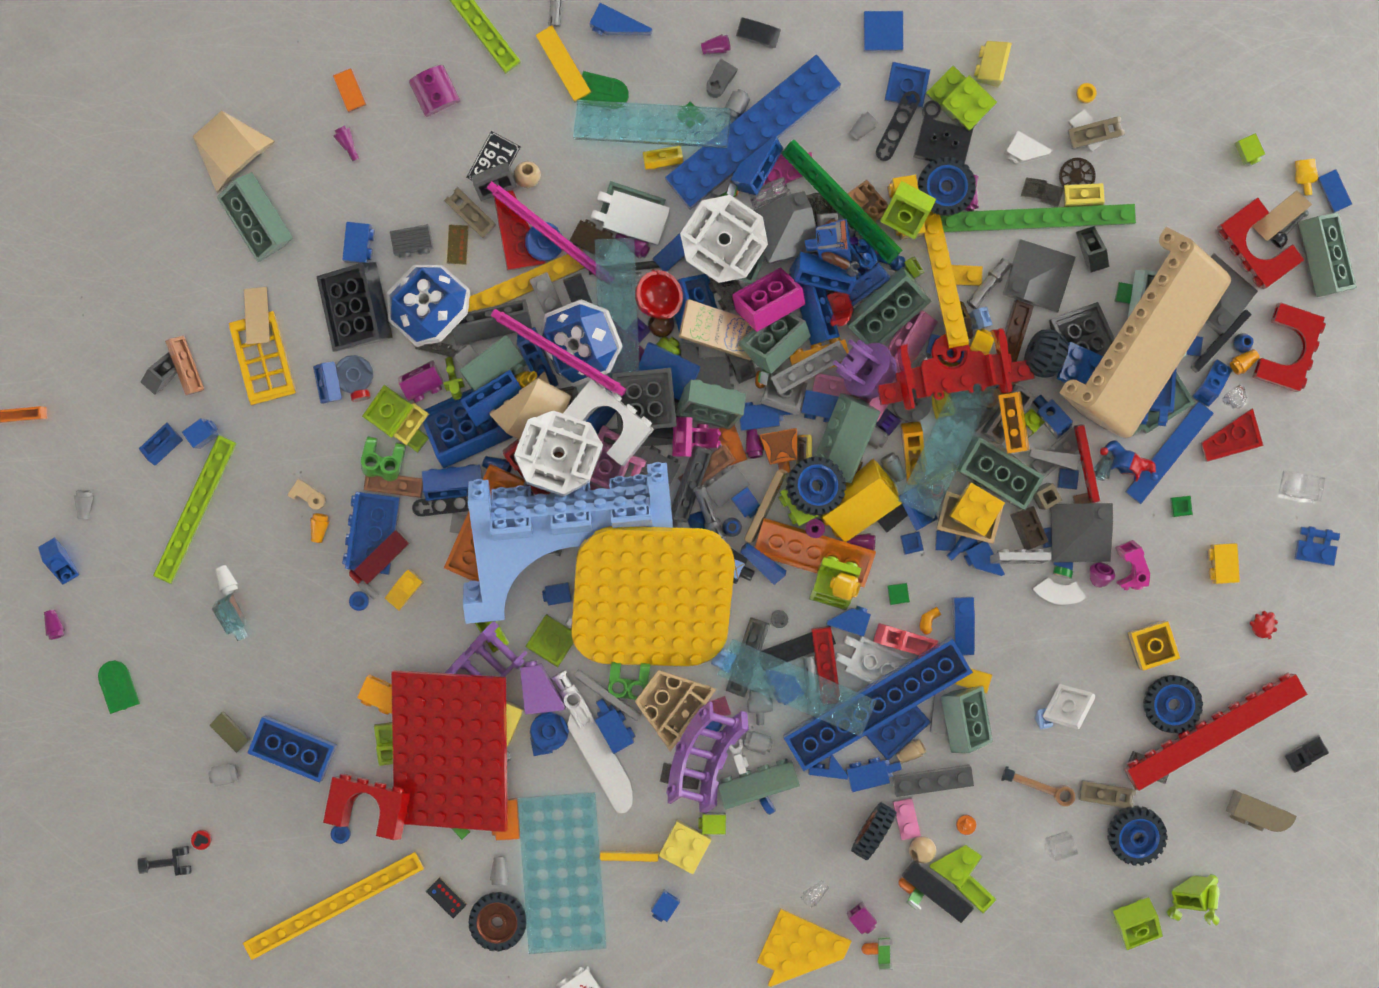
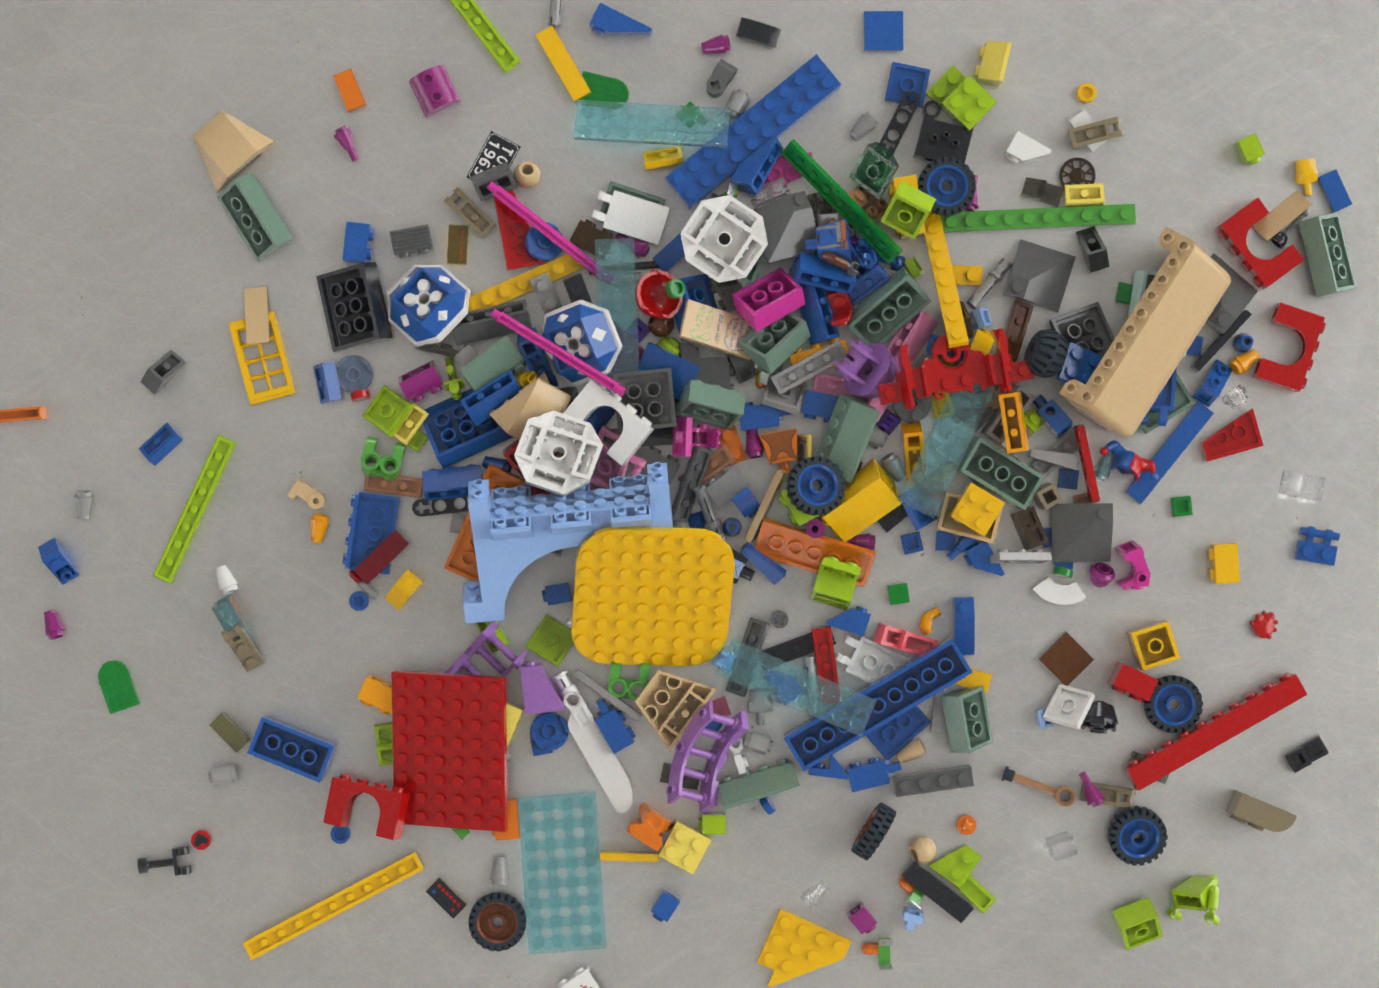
(184, 365): nougat tile -> none
(200, 433): blue brick -> none
(243, 647): none -> dark tan plate
(650, 826): none -> orange piece
(675, 288): none -> green tile
(845, 586): yellow head -> none
(875, 169): none -> clear green slope
(906, 818): bright pink plate -> none
(912, 917): none -> light blue tile
(1066, 659): none -> reddish brown tile
(1093, 794): none -> magenta cone
(1100, 718): none -> black cone
(1133, 681): none -> red brick

